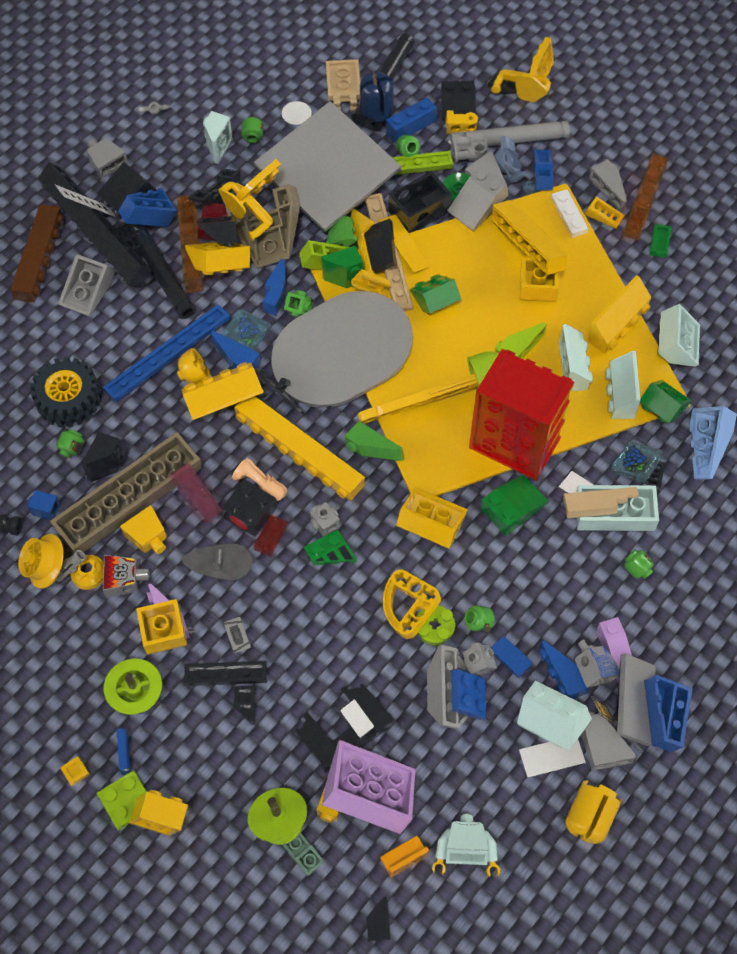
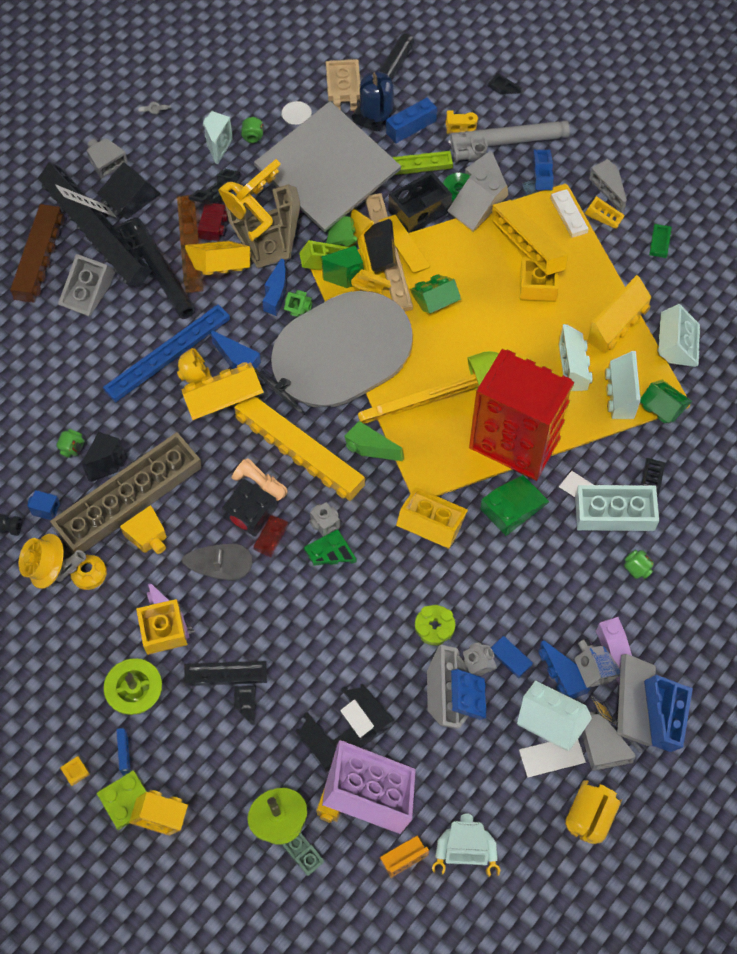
(68, 405): black wheel -> none
(121, 575): torso -> none
(148, 209): blue wedge -> none
(195, 492): clear pink brick -> none
(220, 229): black slope -> none
(237, 635): sticker -> none
(247, 329): clear light blue tile -> none
(378, 922): black tile -> none
(407, 145): bright green head -> none
(421, 602): yellow beam -> none
(458, 97): black slope -> none
(479, 618): bright green head -> none
(508, 160): sand blue hair -> none
(523, 341): lime slope -> none
(530, 85): yellow plate -> none
(597, 502): tan piece -> none
(637, 461): clear light blue tile -> none
(645, 196): clear orange slope -> none
(711, 434): light blue wedge -> none

